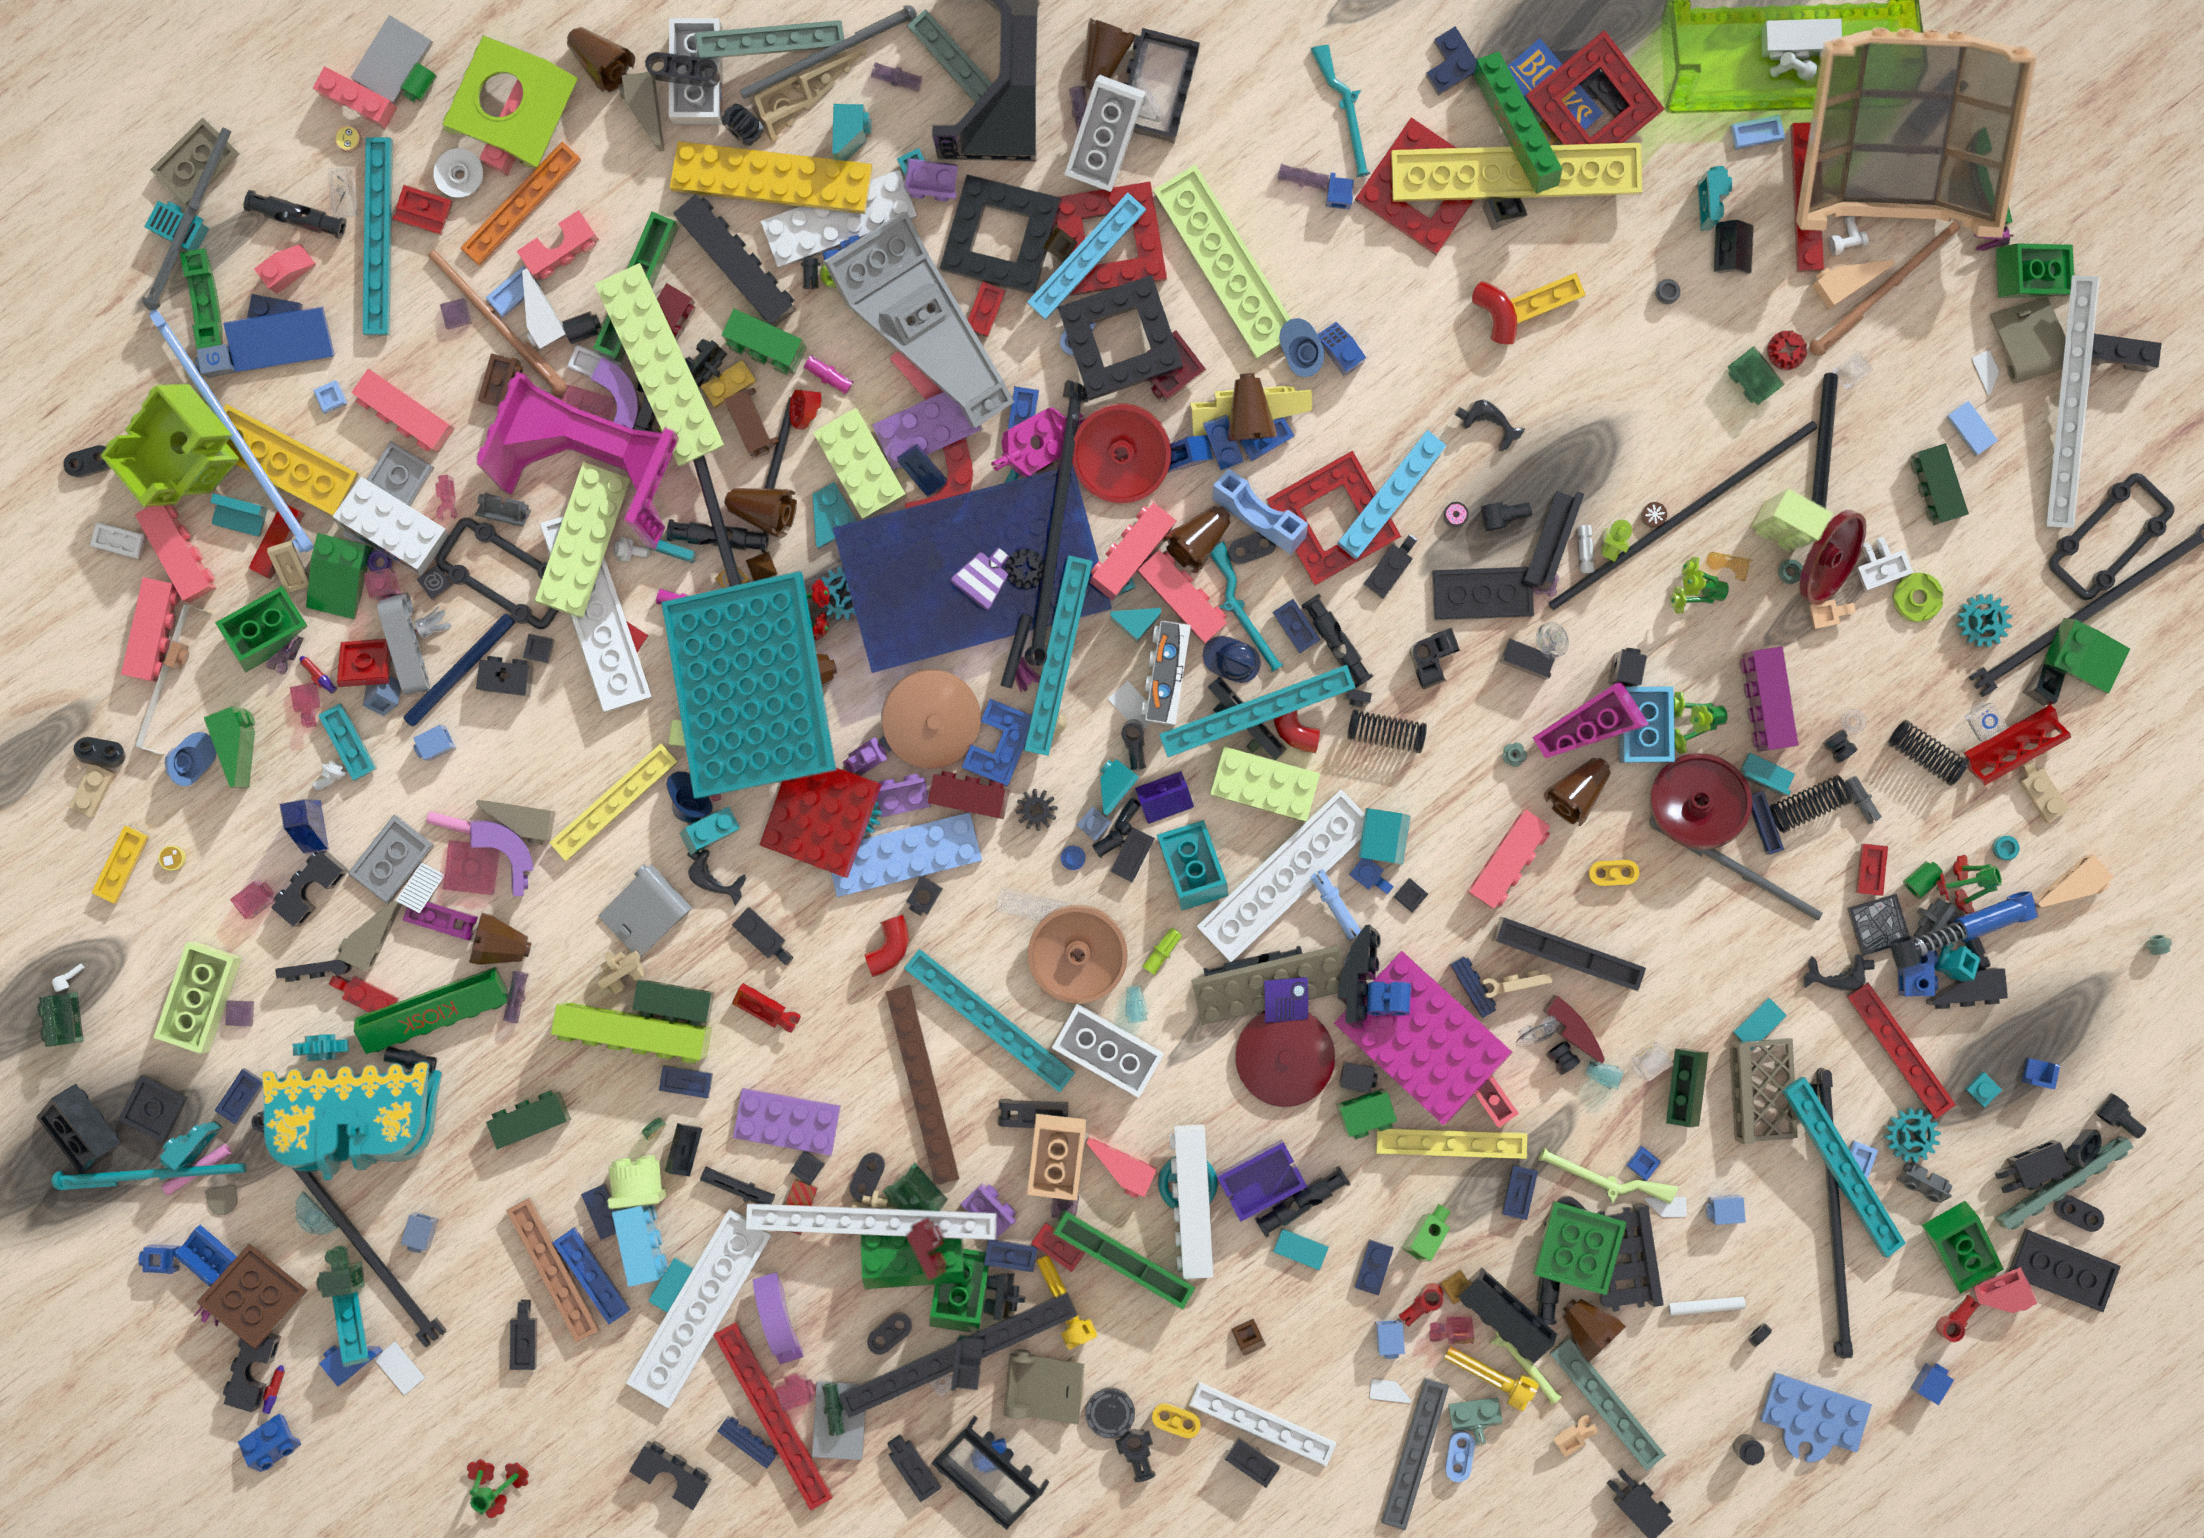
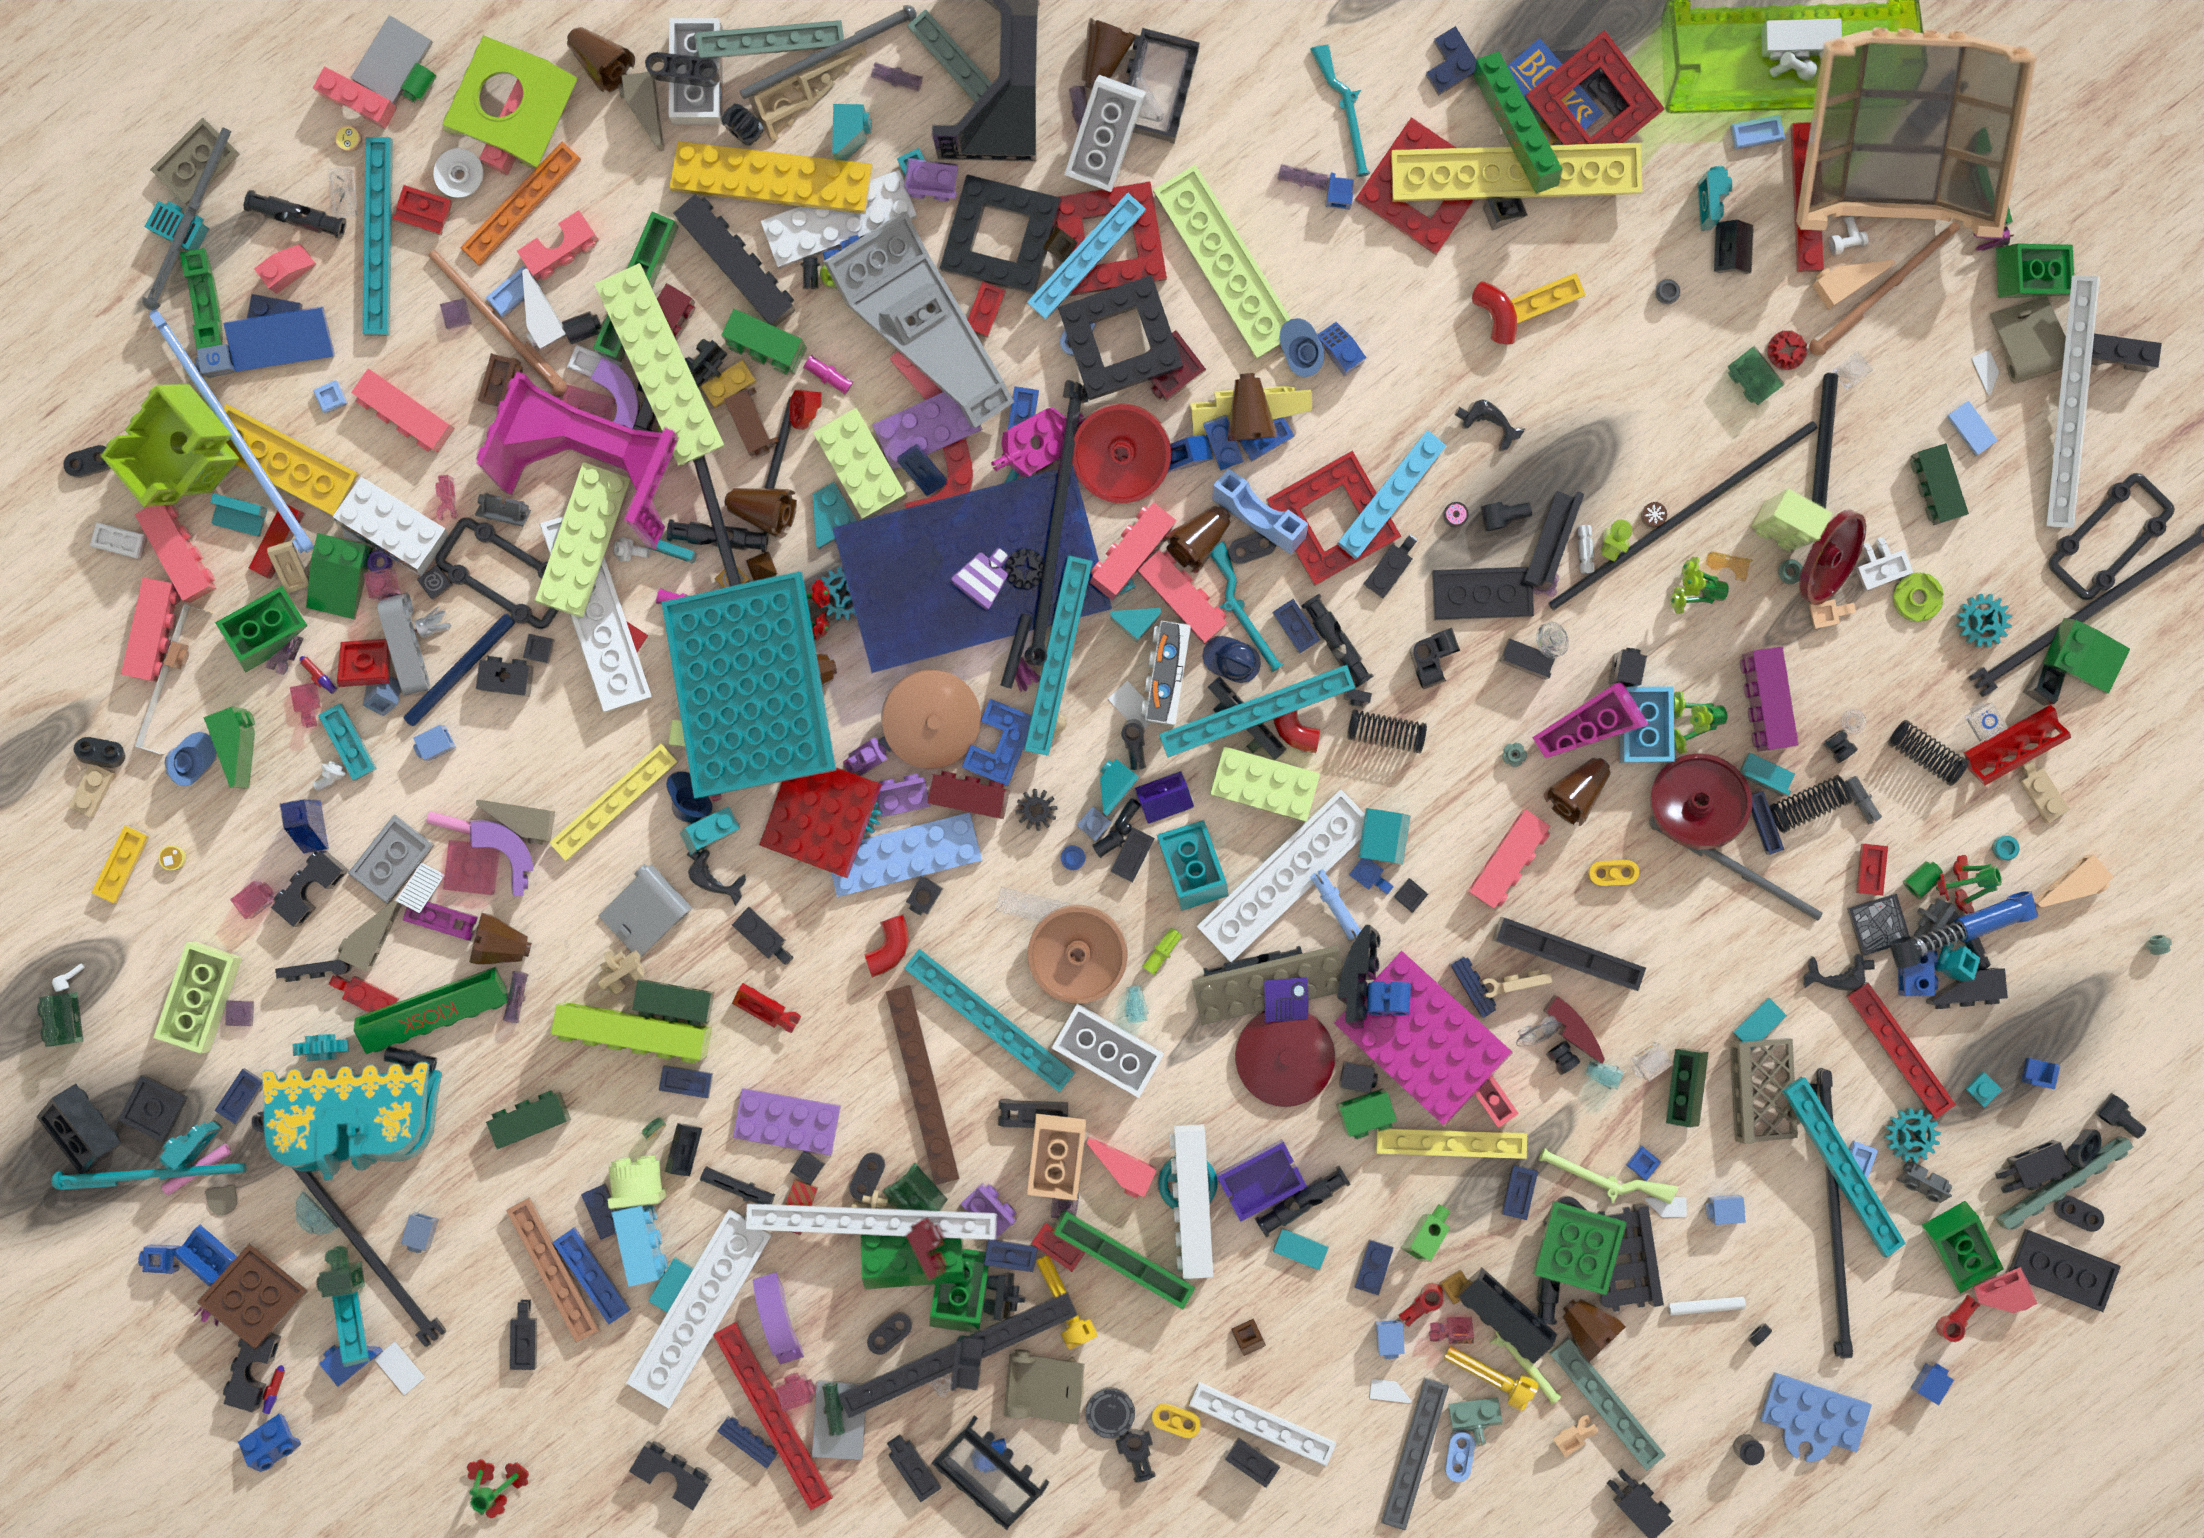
(400, 473): light grey tile -> none

